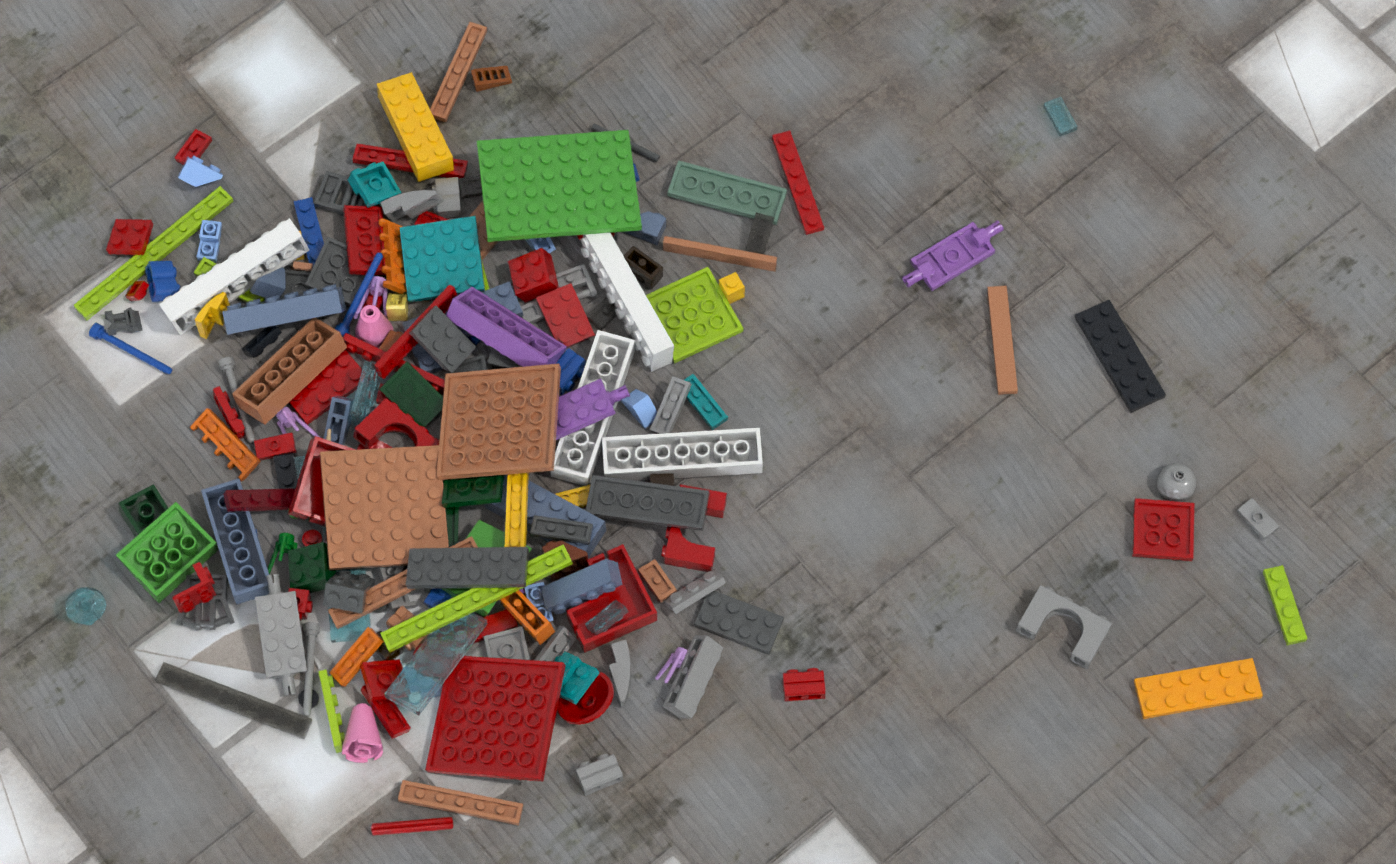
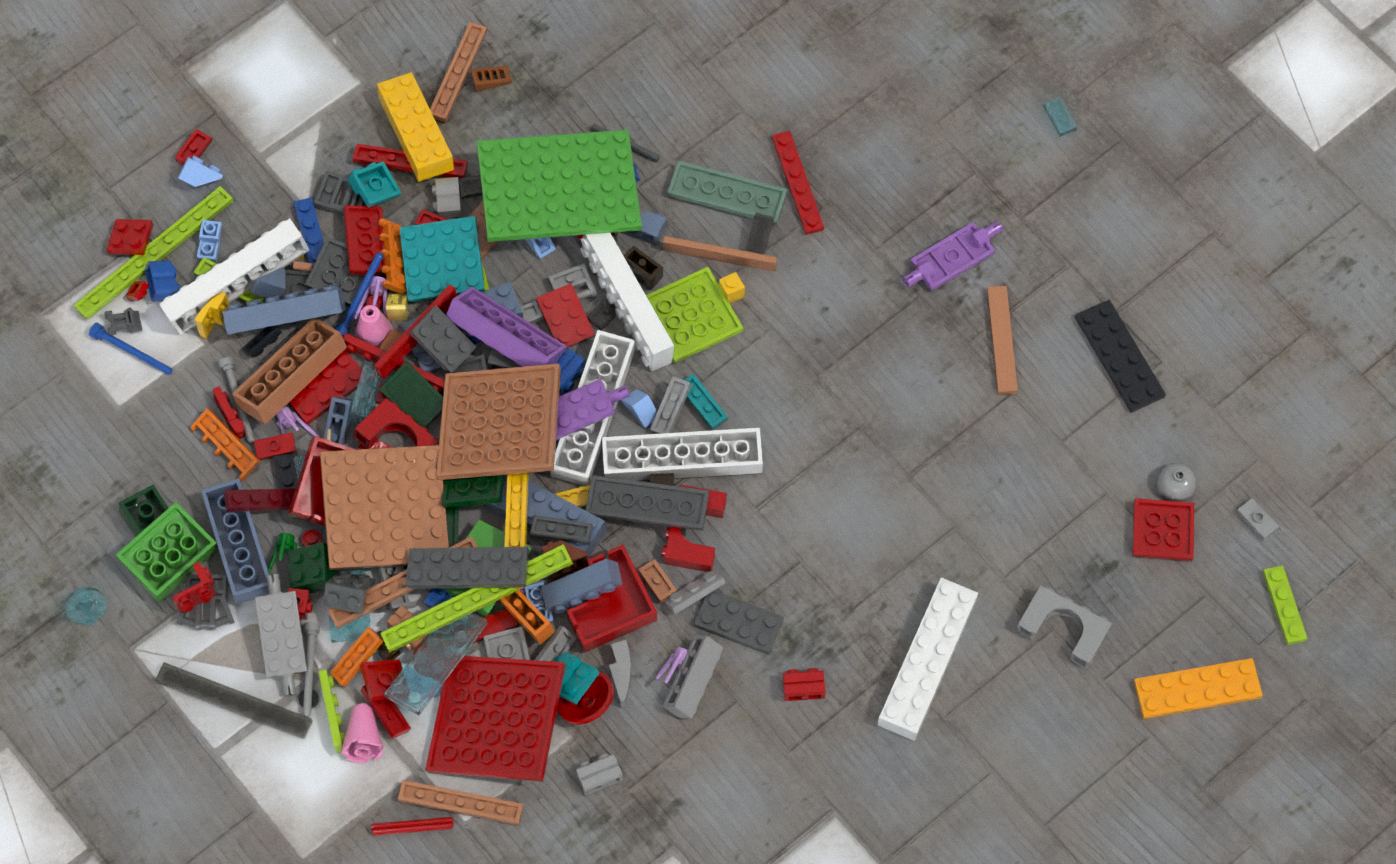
(410, 203): light grey slope -> none
(533, 274): red brick -> none
(606, 618): clear light blue plate -> none
(927, 659): none -> white brick

